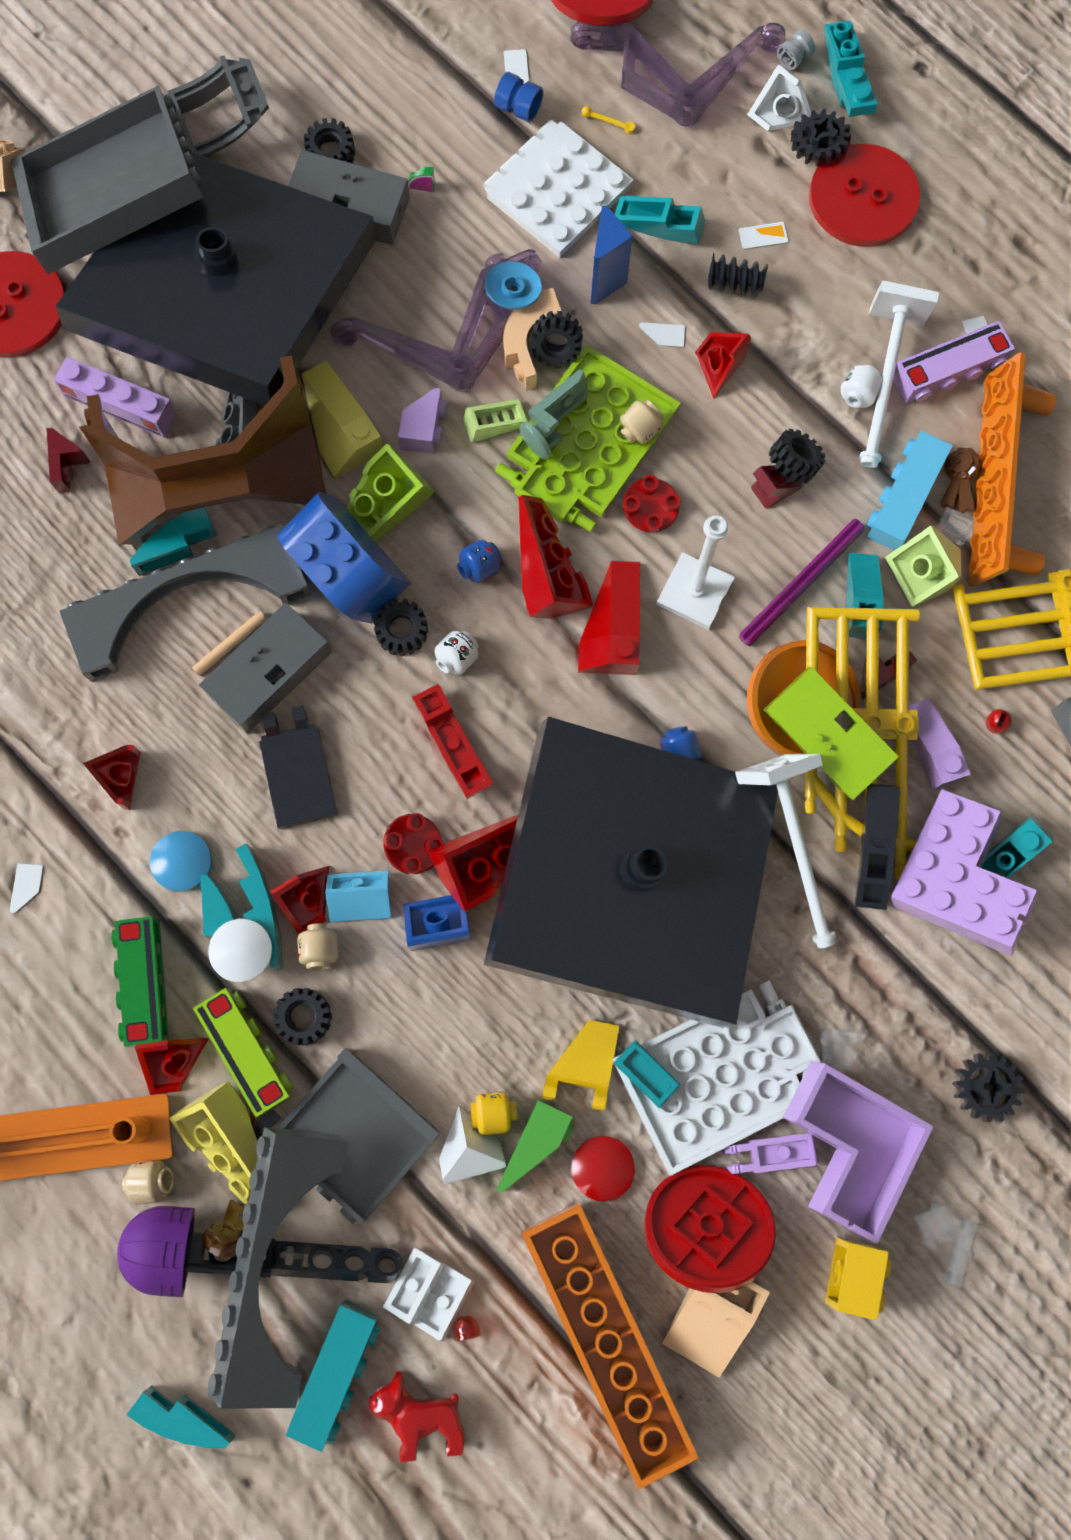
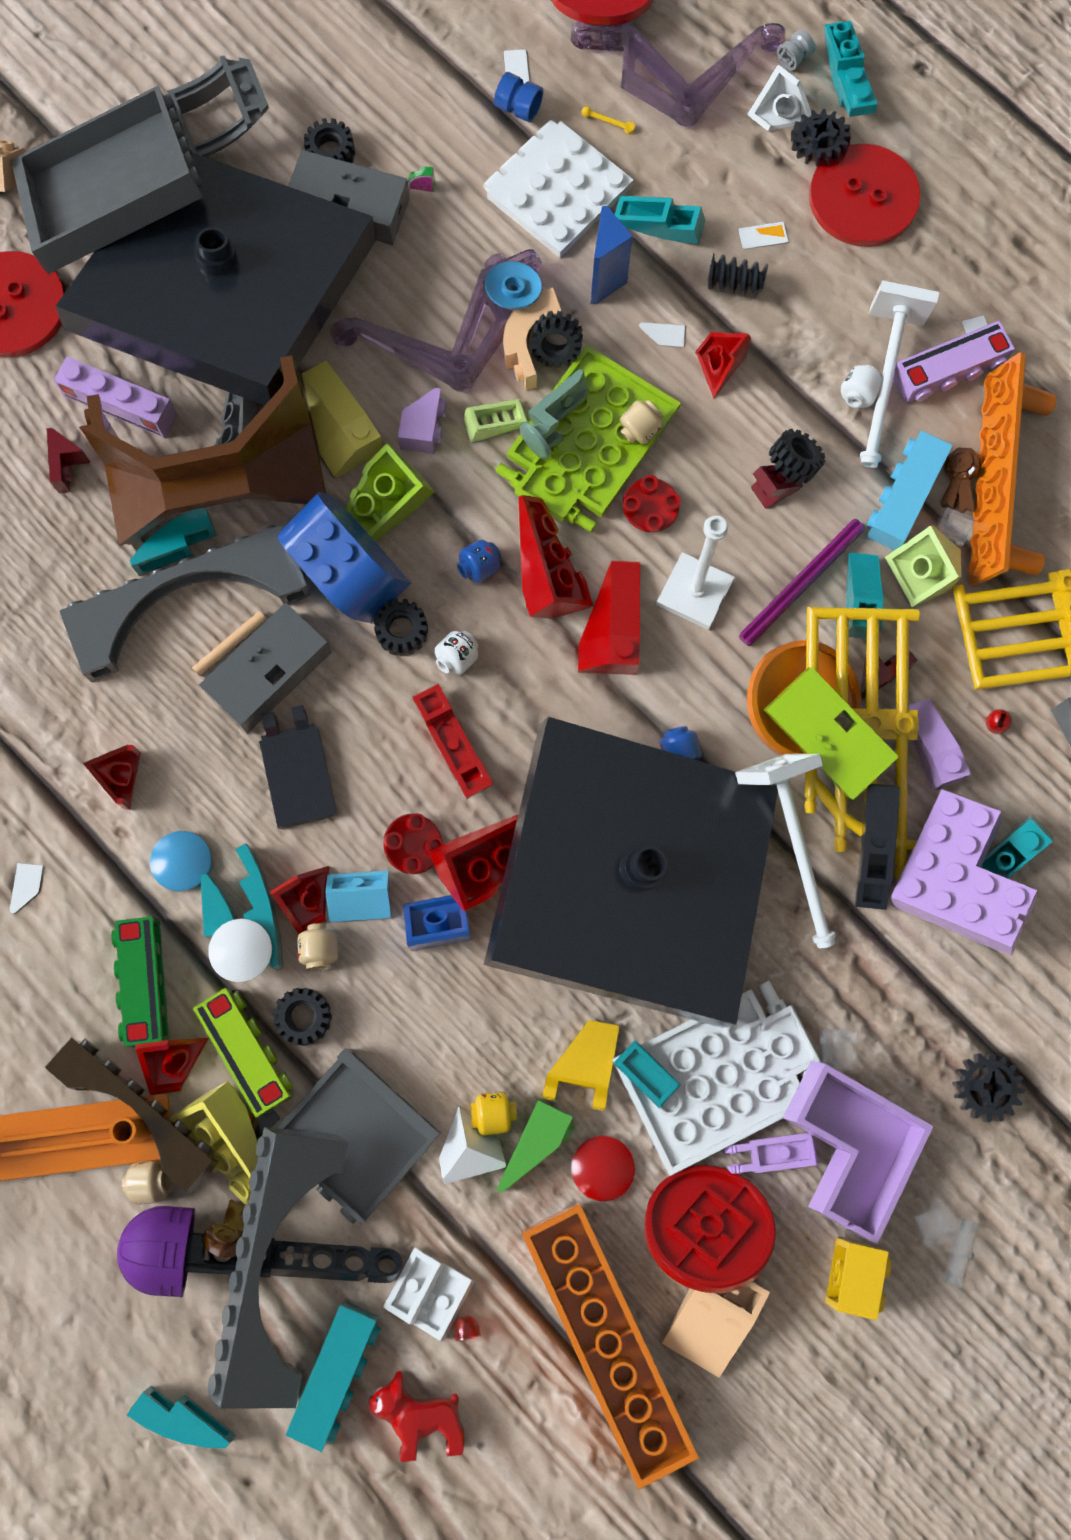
(180, 1156): none -> dark brown arch

